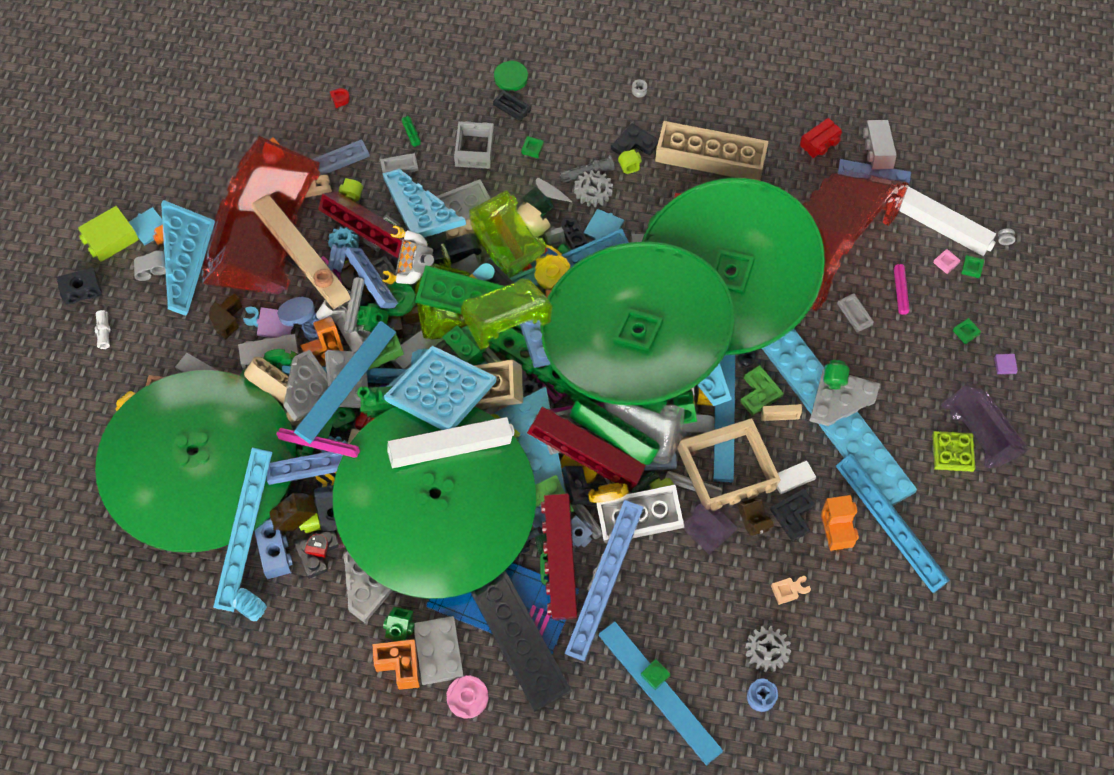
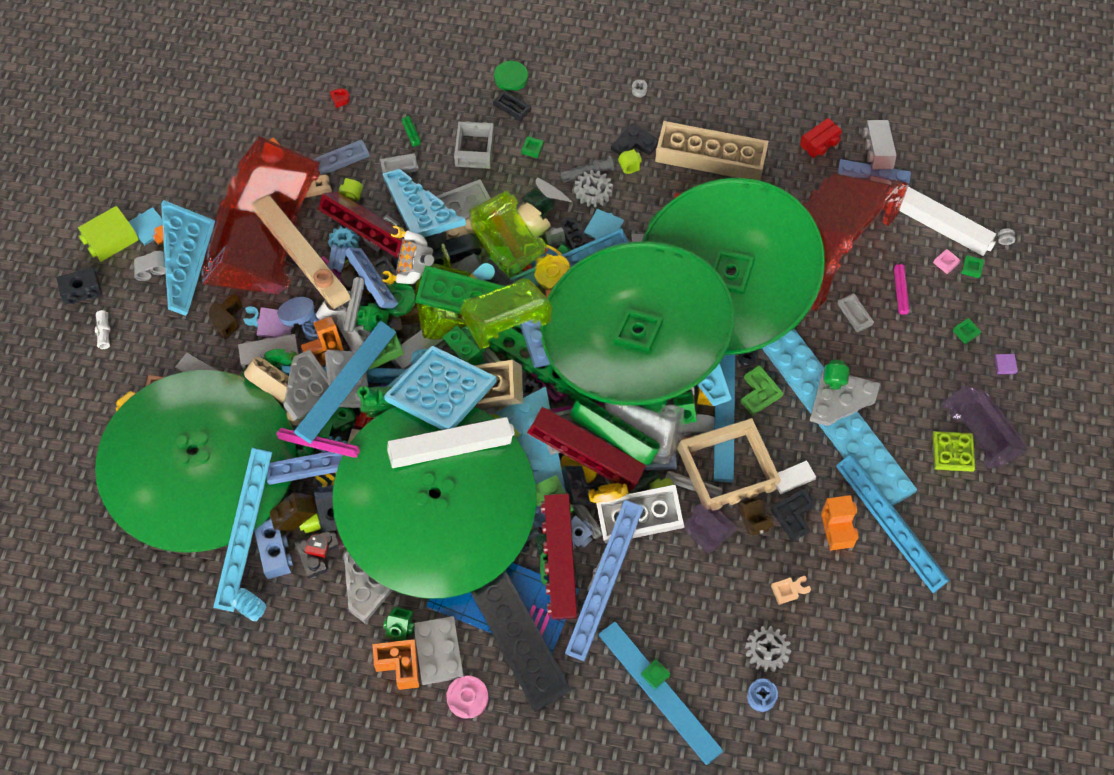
(781, 412): tan tile -> none

